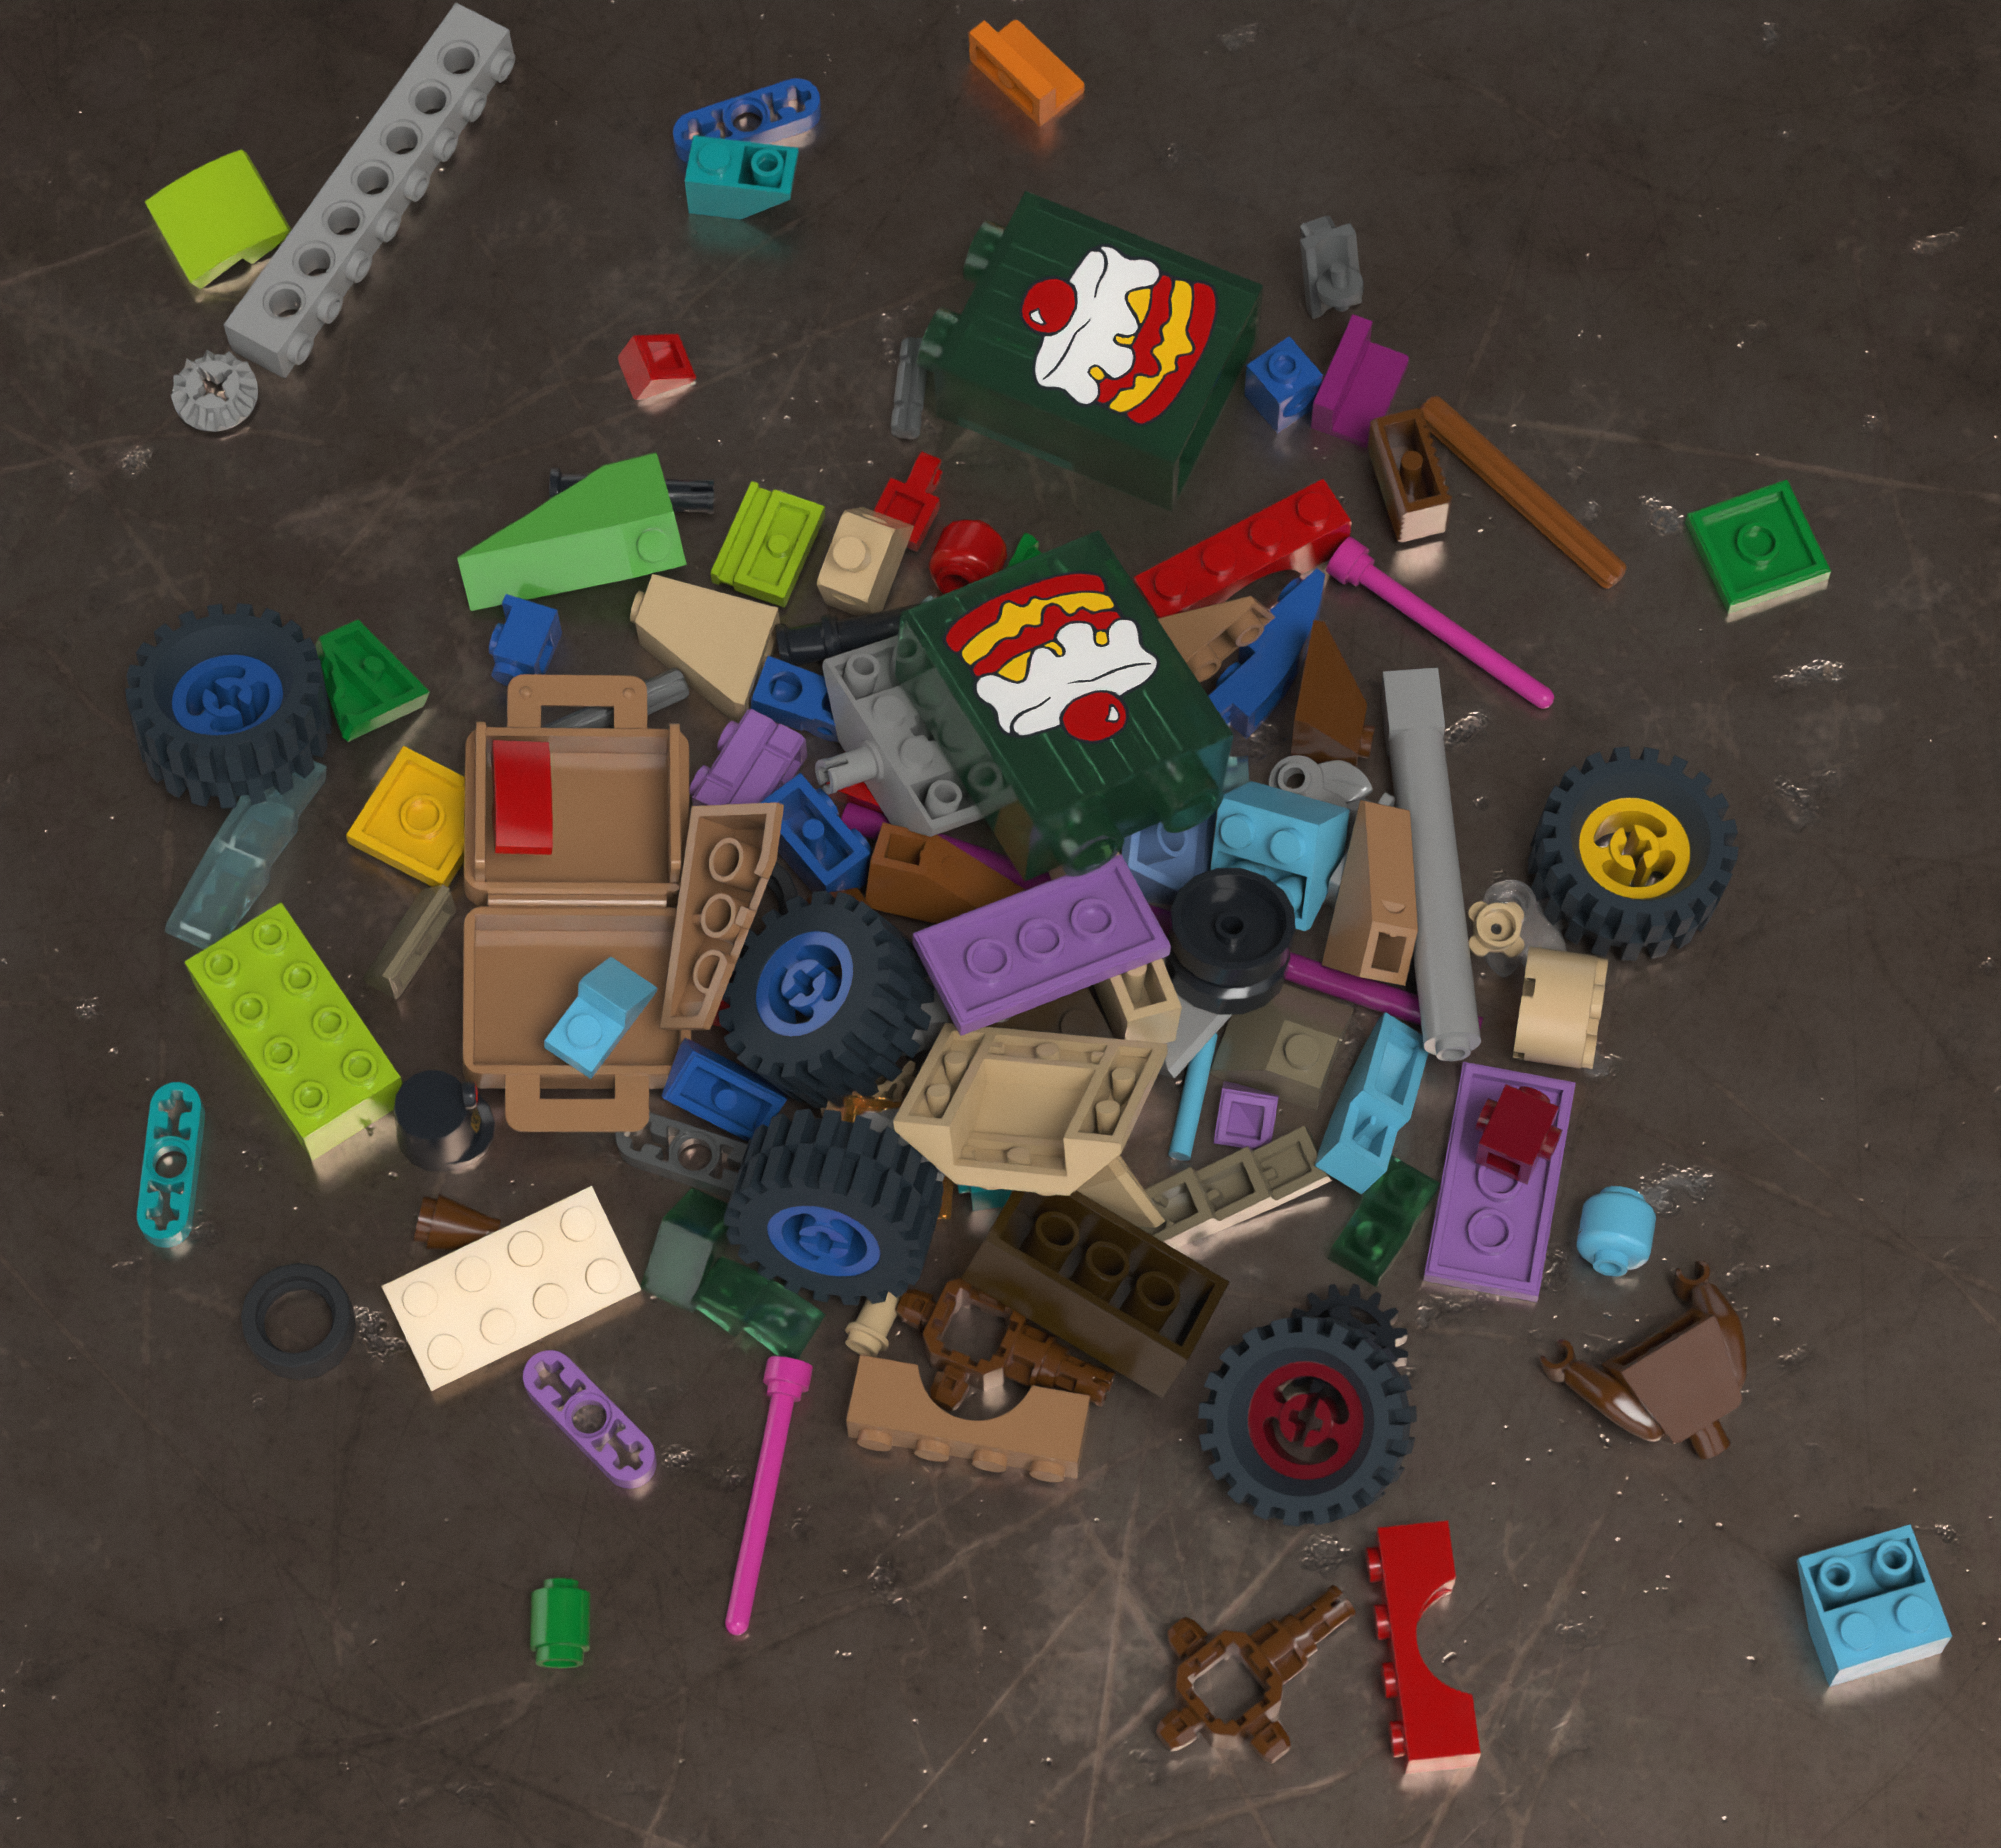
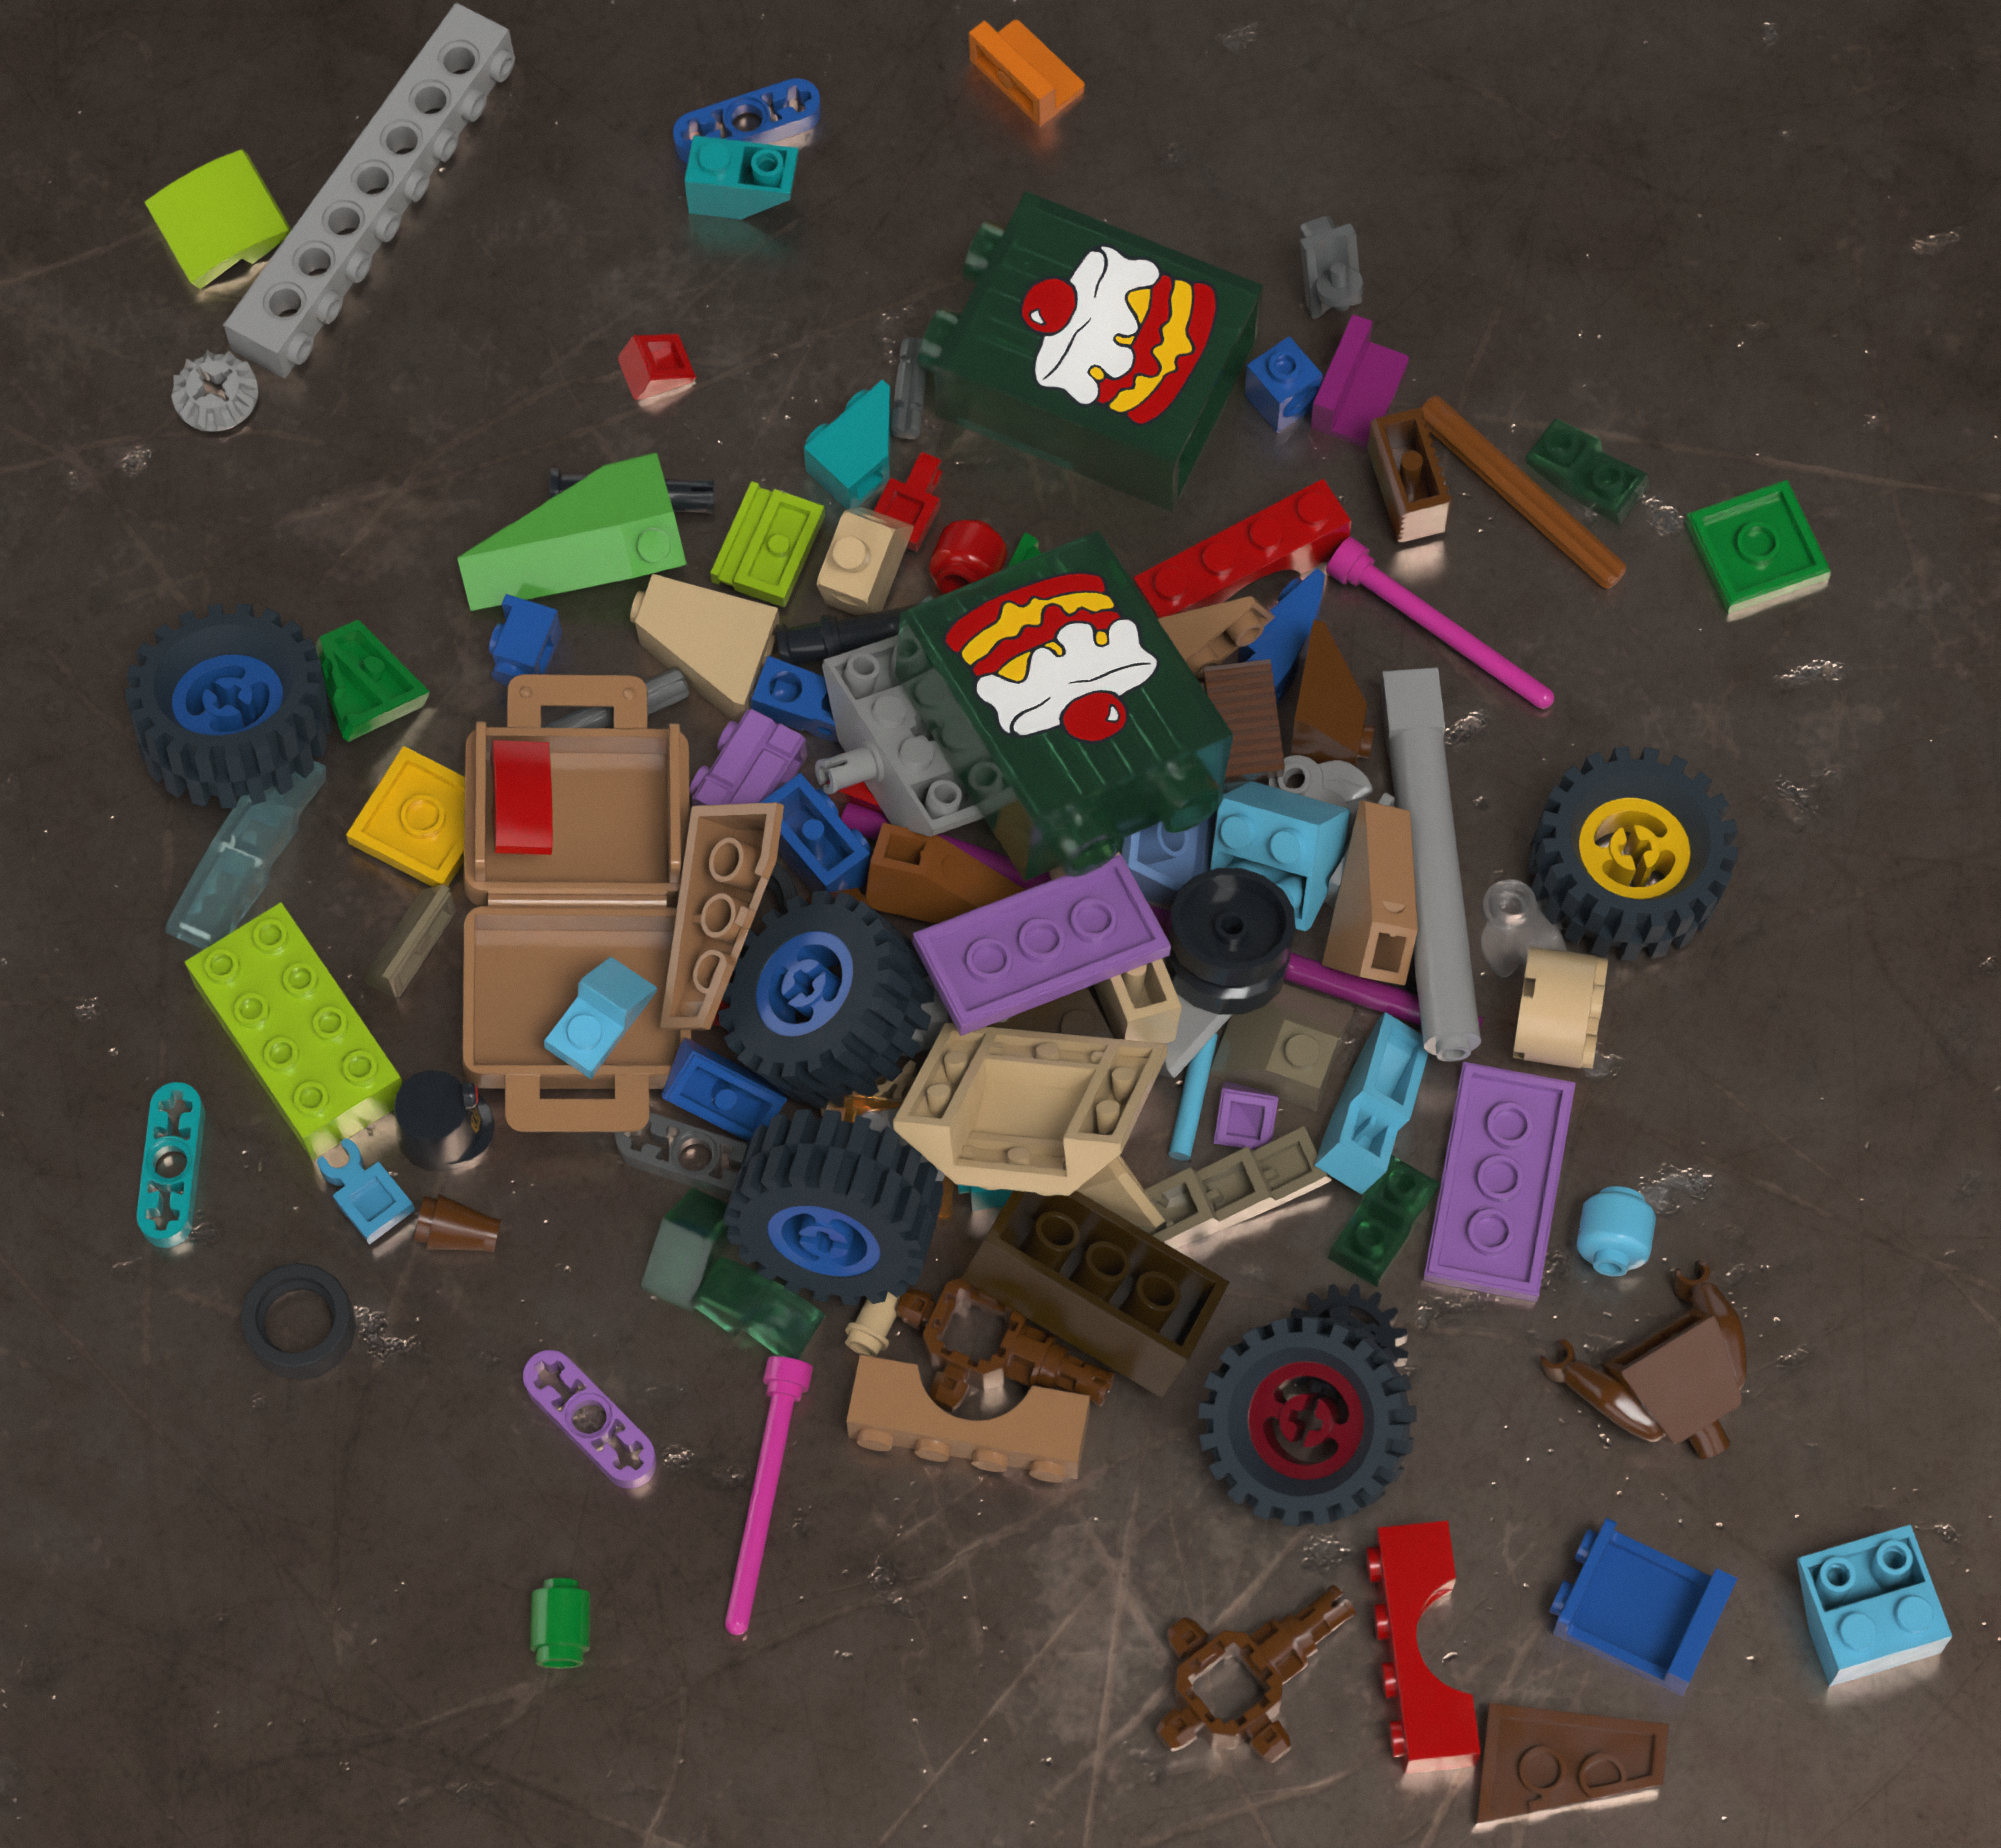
(368, 1197): none -> dark azure plate
(511, 1288): plate -> none
(854, 450): none -> teal slope
(1248, 705): none -> reddish brown brick
(1506, 916): tan plate -> none
(1517, 1132): dark red brick -> none
(1563, 1758): none -> reddish brown wing
(1585, 473): none -> clear green slope
(1640, 1608): none -> blue panel

